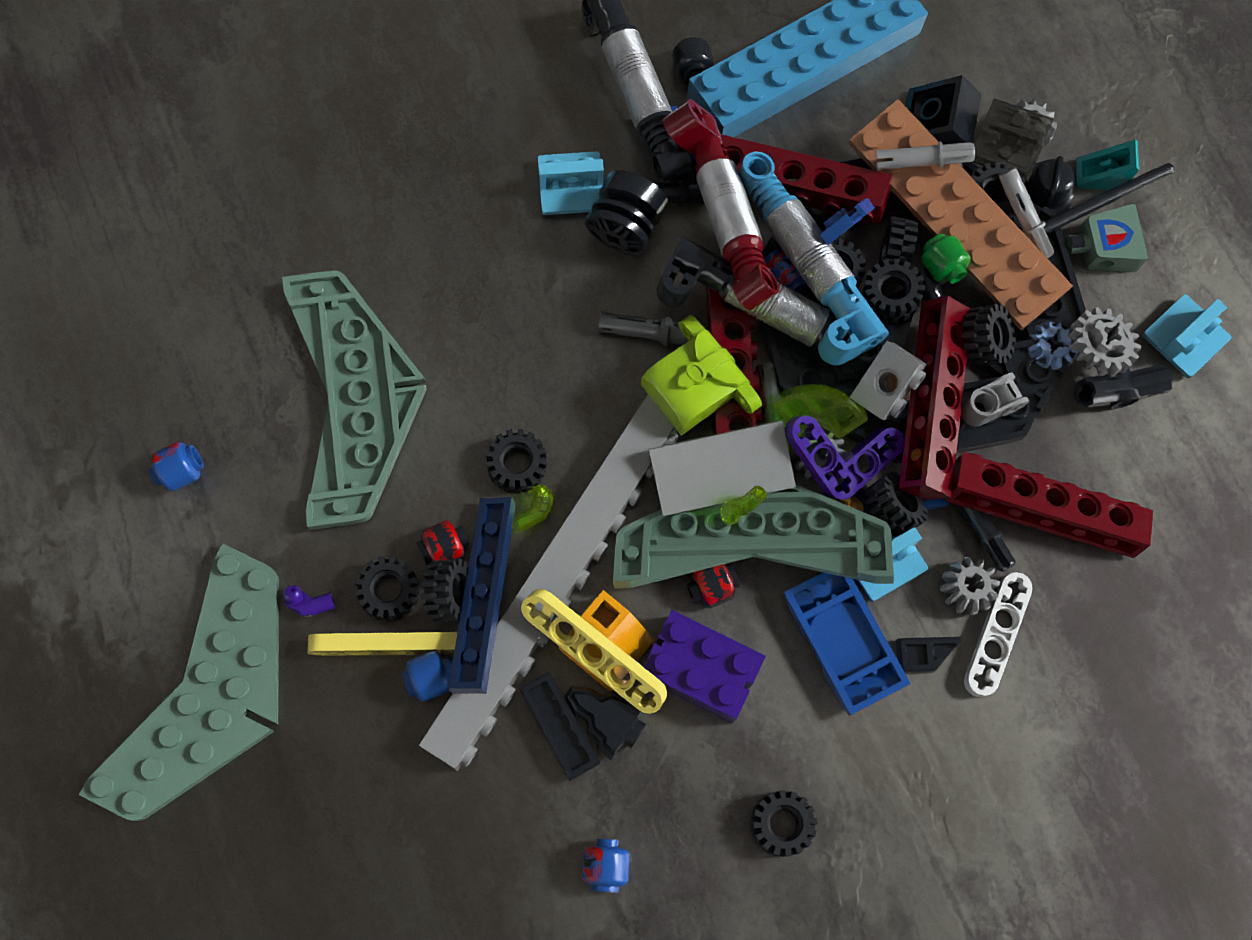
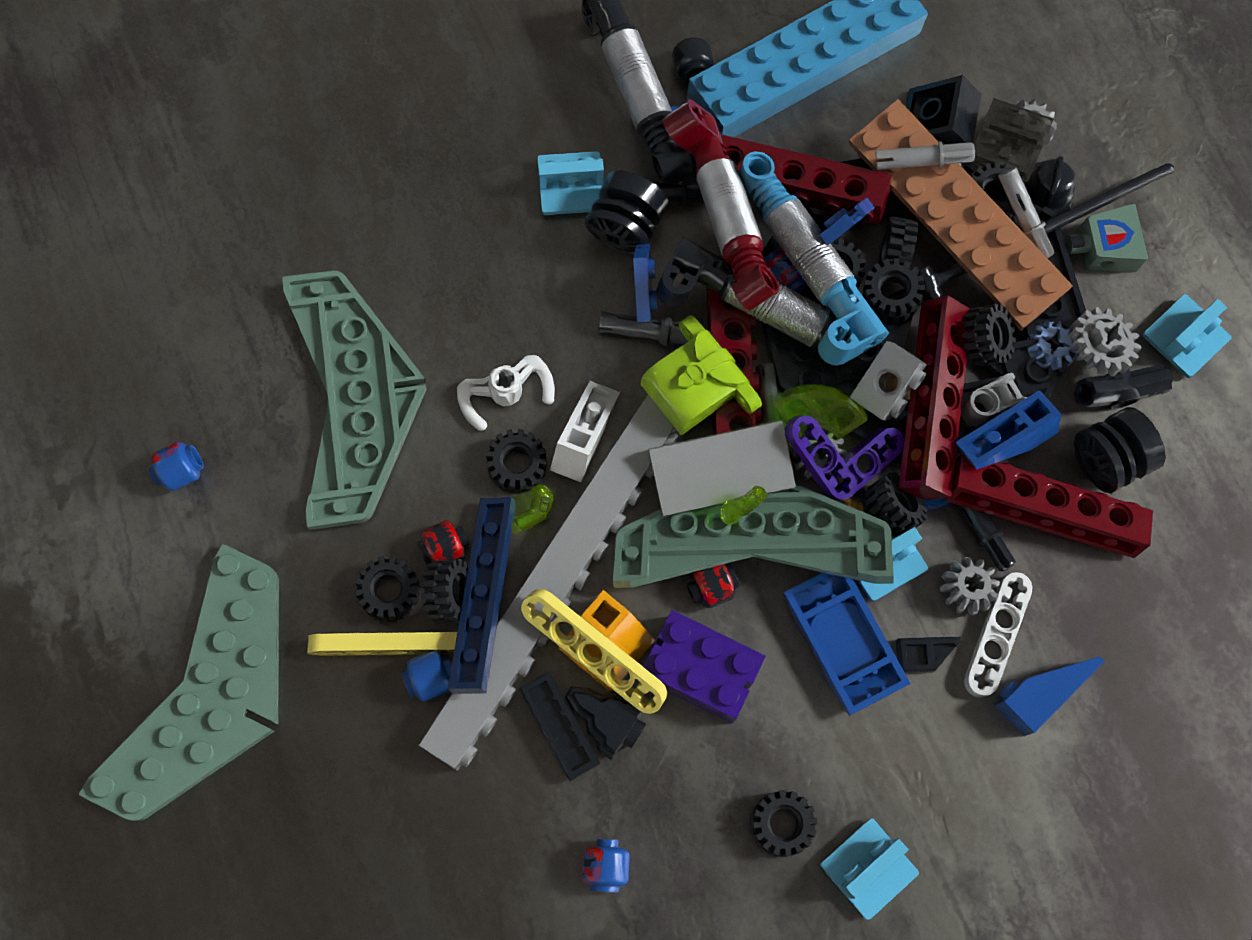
(306, 605): dark purple arm -> none
(504, 387): none -> white piece
(584, 431): none -> white slope
(644, 273): none -> blue plate
(870, 868): none -> medium azure bracket
(945, 258): green head -> none
(1012, 432): none -> blue slope
(1039, 697): none -> blue slope
(1108, 166): teal slope -> none
(1119, 450): none -> black wheel

